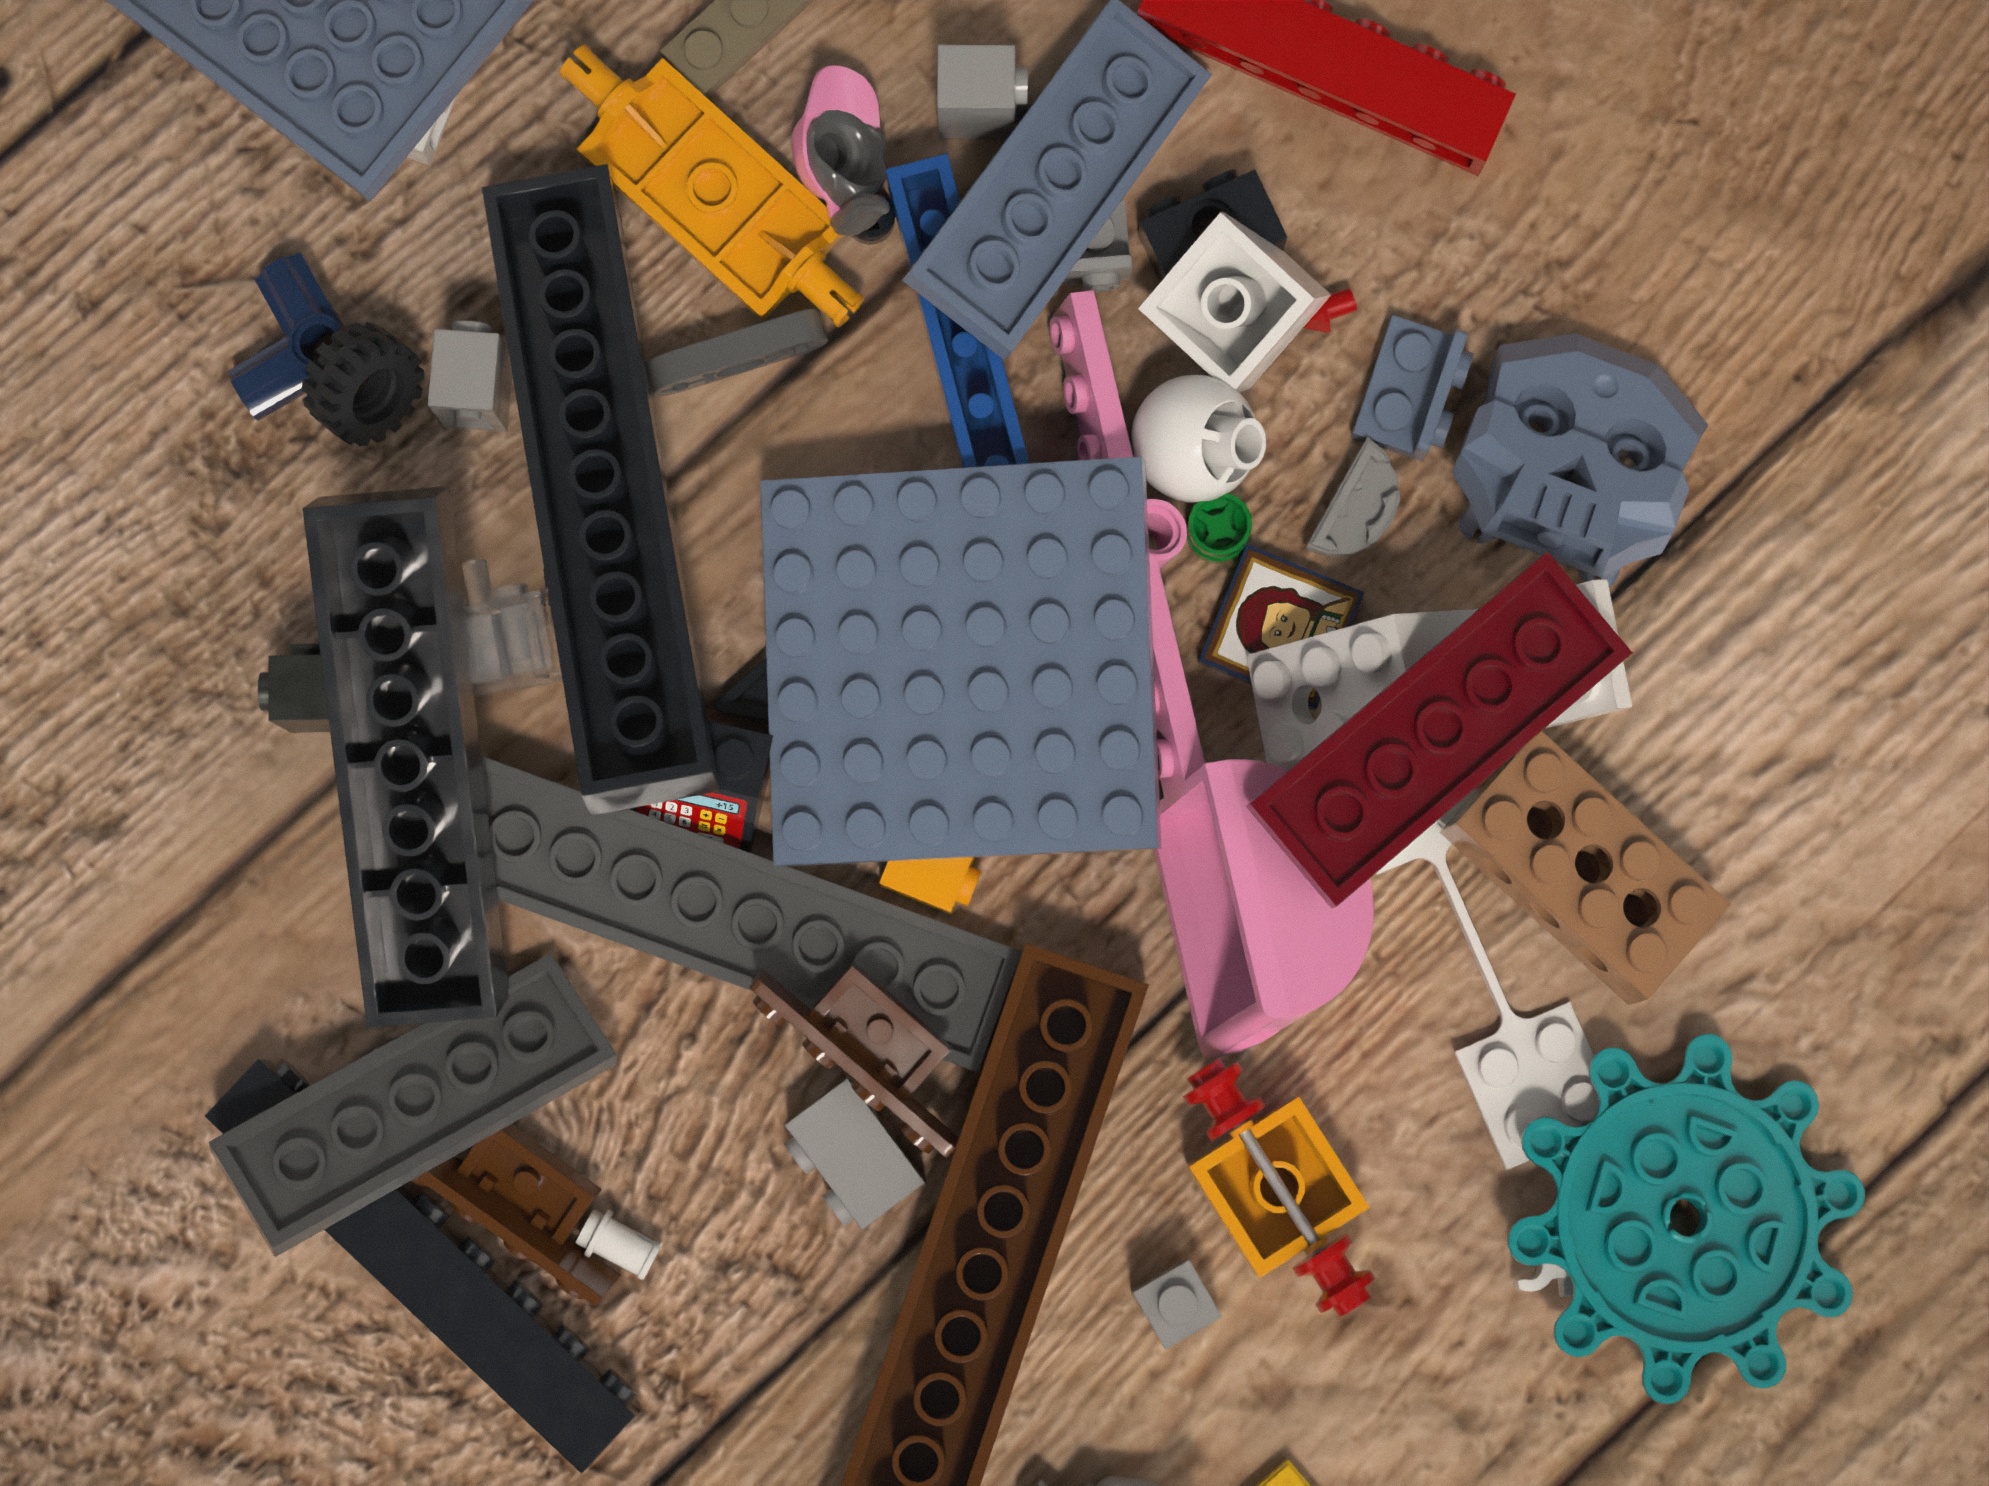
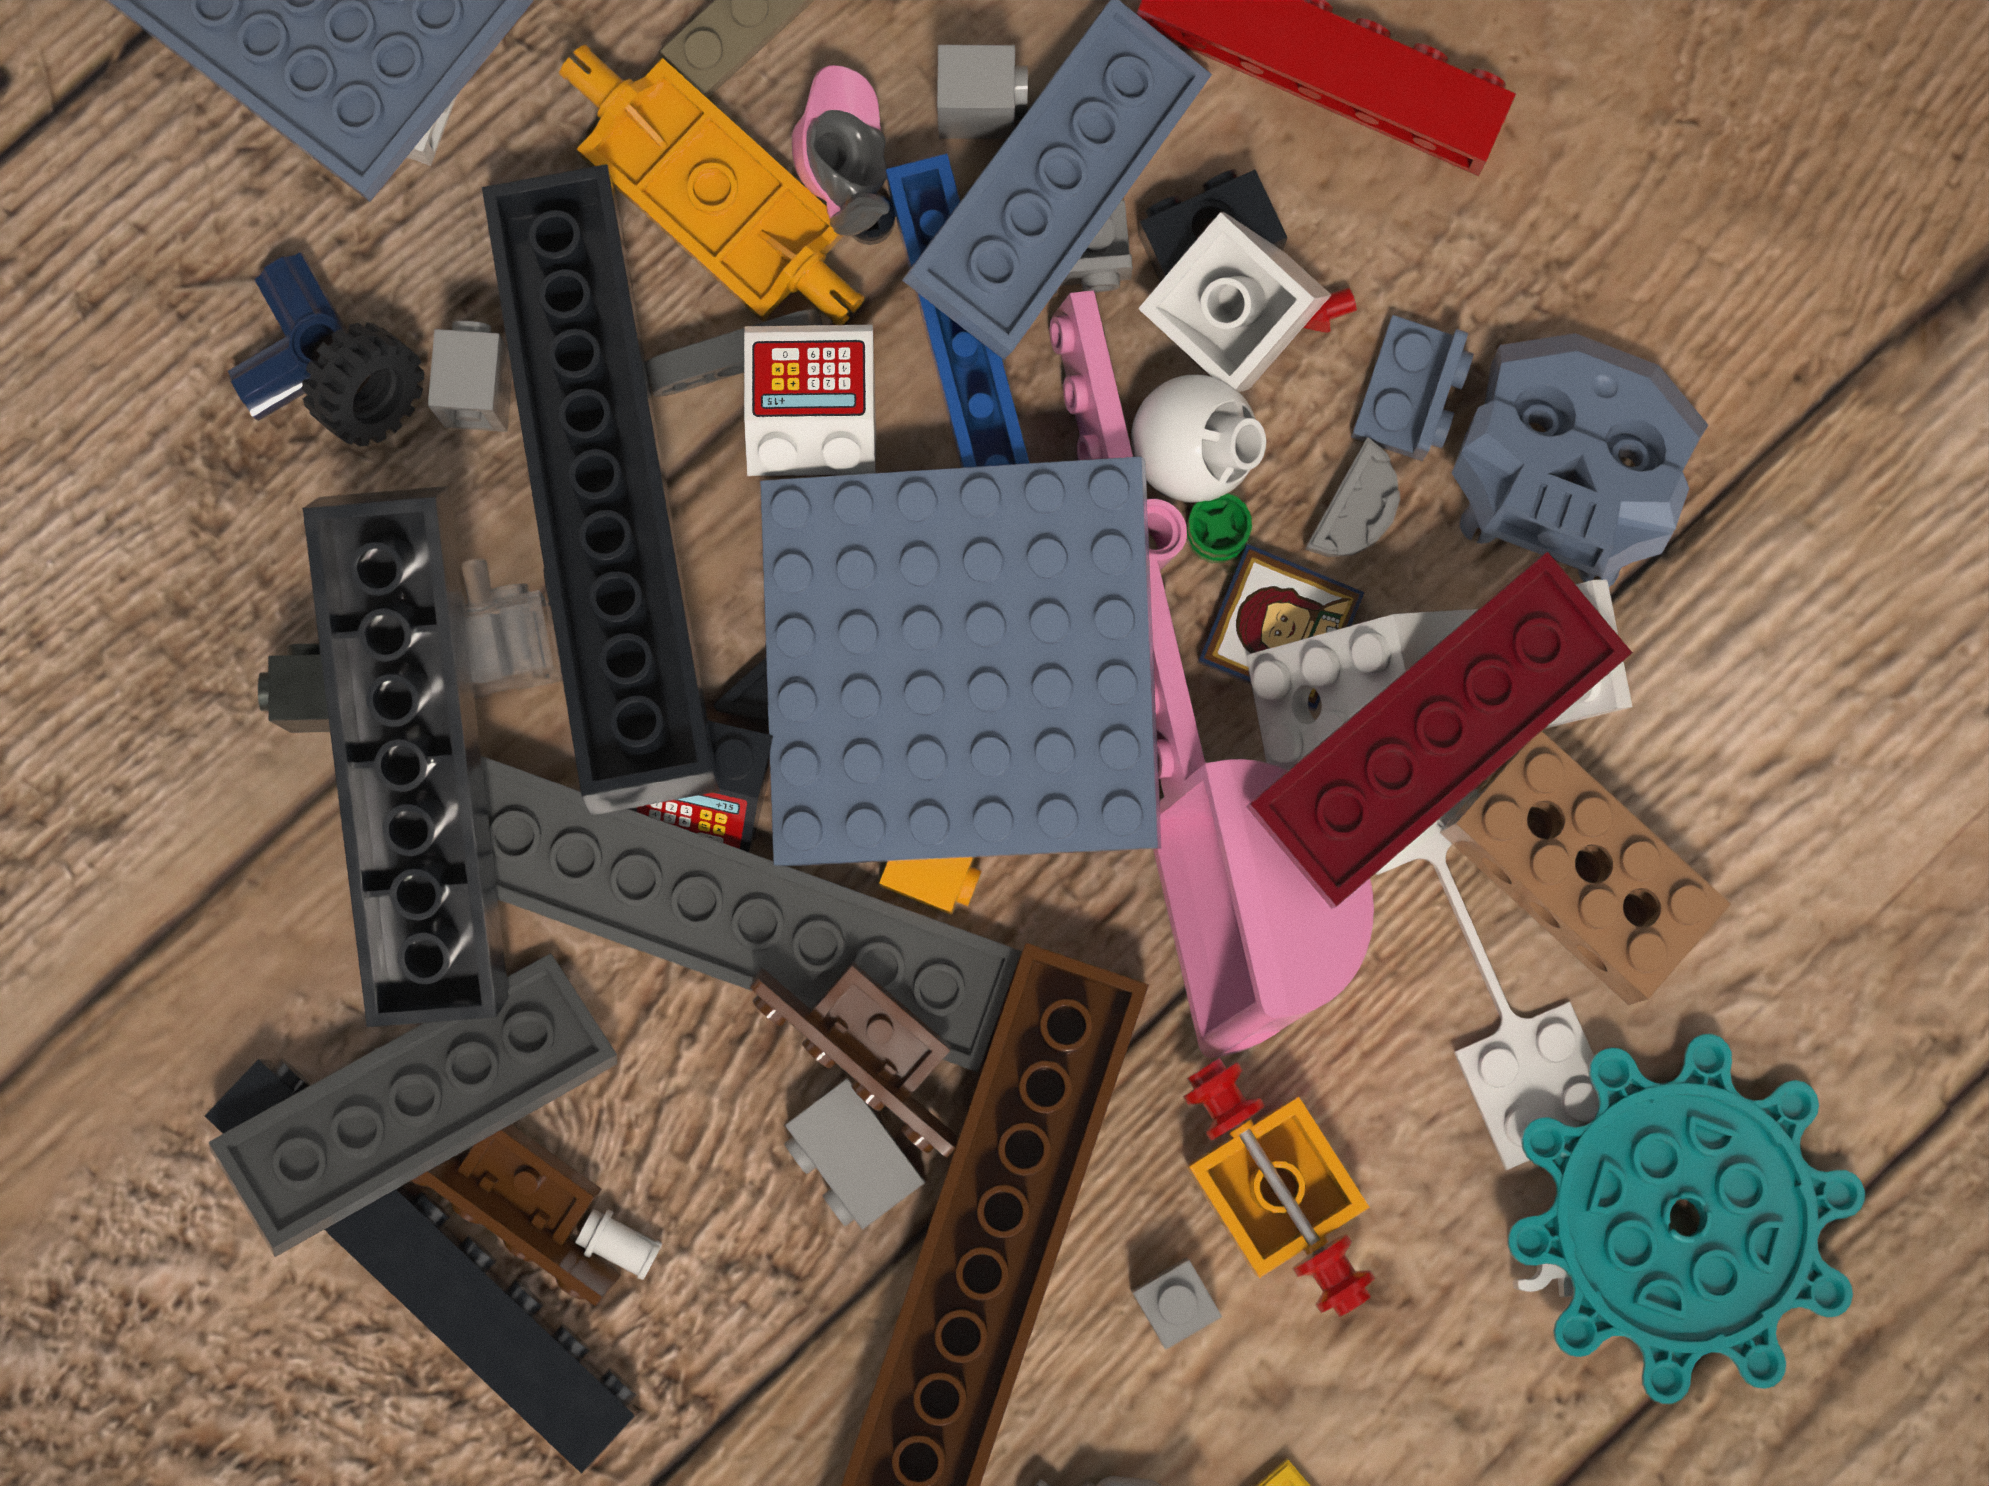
(809, 400): none -> slope

